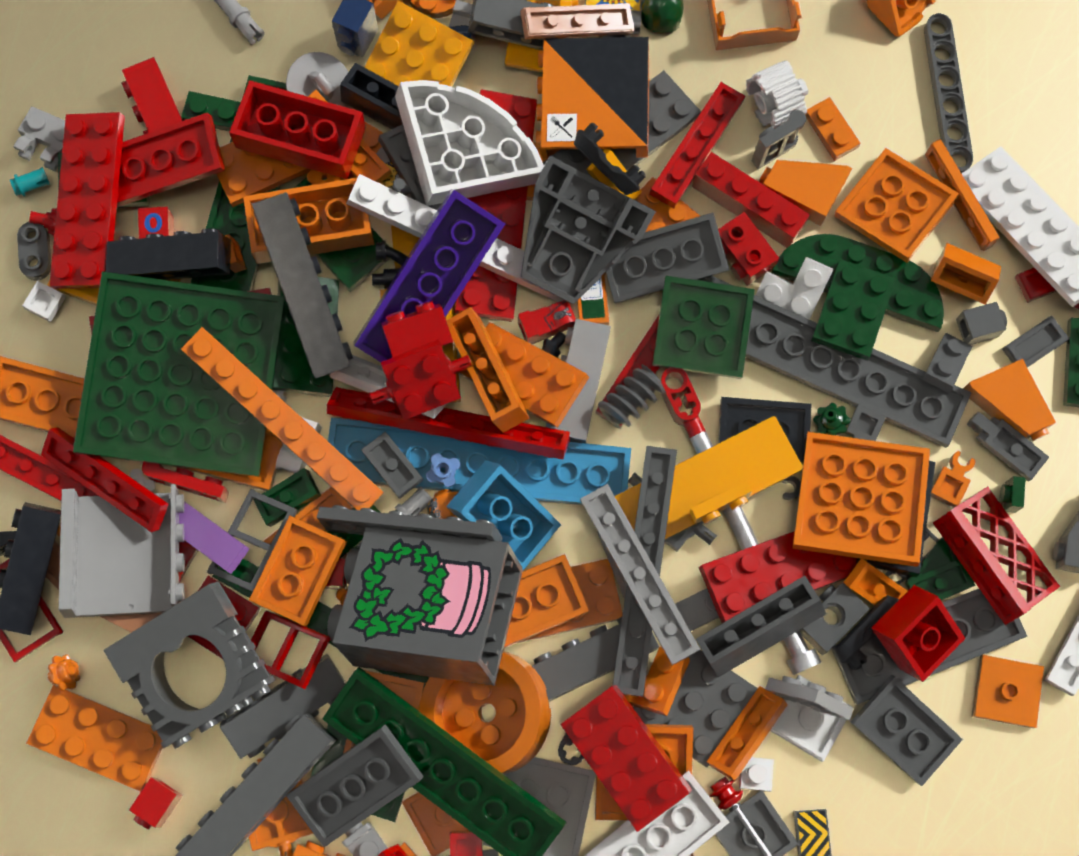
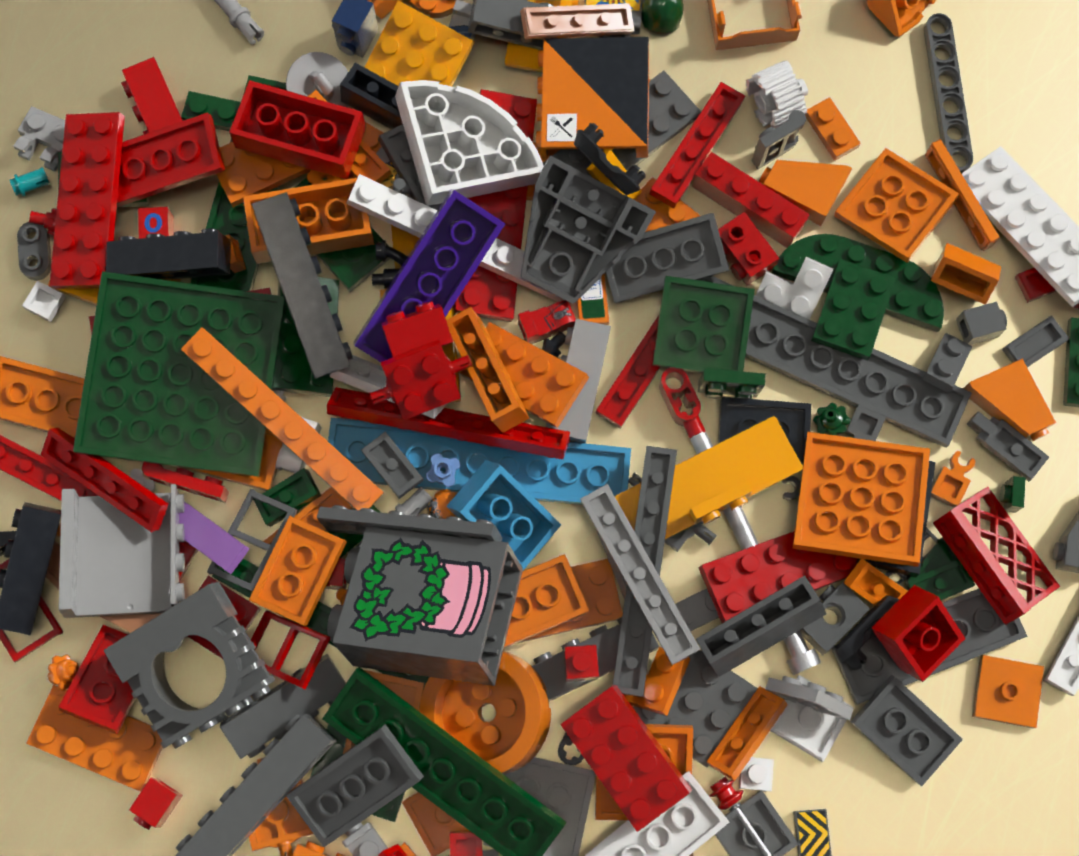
(96, 690): none -> red plate
(581, 663): none -> red brick
(631, 396): dark grey piece -> none
(741, 384): none -> dark green plate

